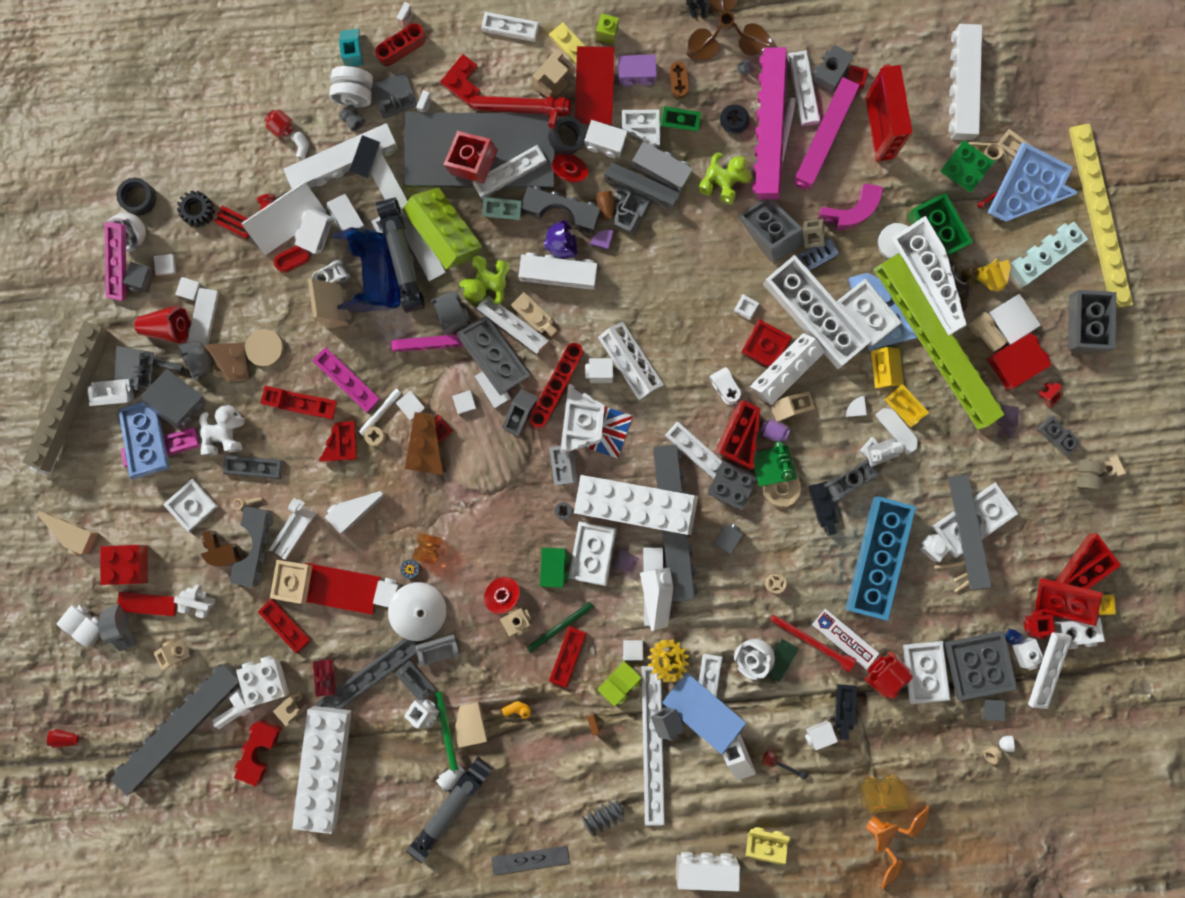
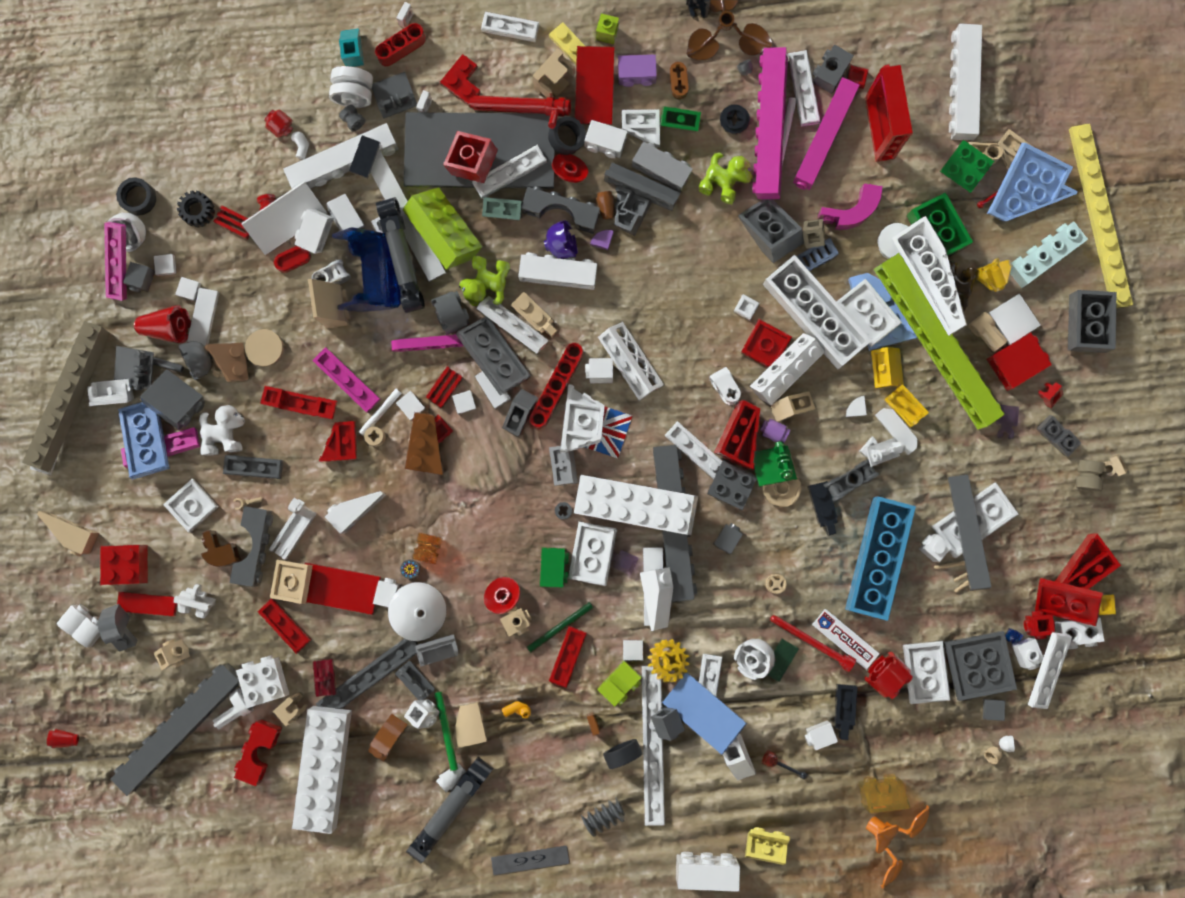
(387, 737): none -> dark orange brick
(435, 400): none -> red tile
(622, 754): none -> black tyre

